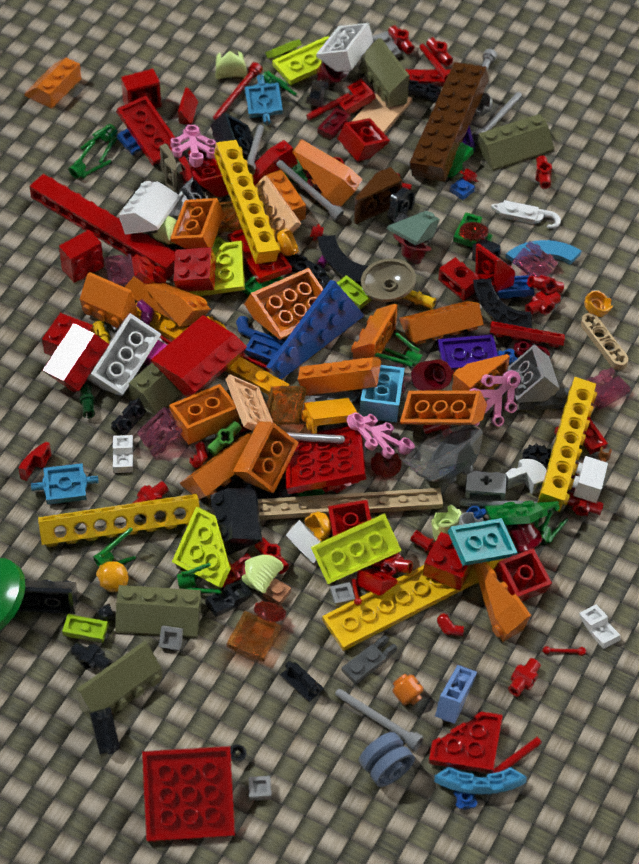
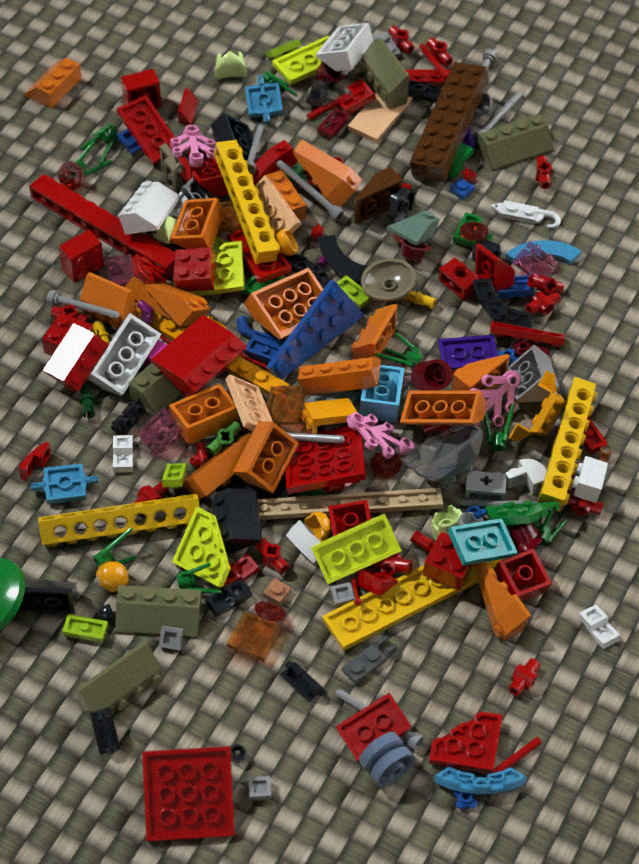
(56, 298): none -> light grey piece
(64, 172): none -> clear red gear
(69, 310): none -> red axle
(91, 656): black axle -> none
(174, 475): none -> lime plate
(253, 71): red piece -> none
(261, 571): yellowish green hair -> none
(362, 138): red slope -> none
(371, 723): none -> red plate
(408, 689): orange head -> none
(442, 321): orange slope -> none
(447, 626): red arm -> none
(455, 694): medium blue slope -> none
(499, 439): none -> green plant
(545, 453): black gear -> none
(548, 415): none -> light orange piece
(581, 650): red hinge -> none
(597, 303): light orange hair -> none
(604, 341): tan beam -> none
(611, 390): clear pink plate -> none

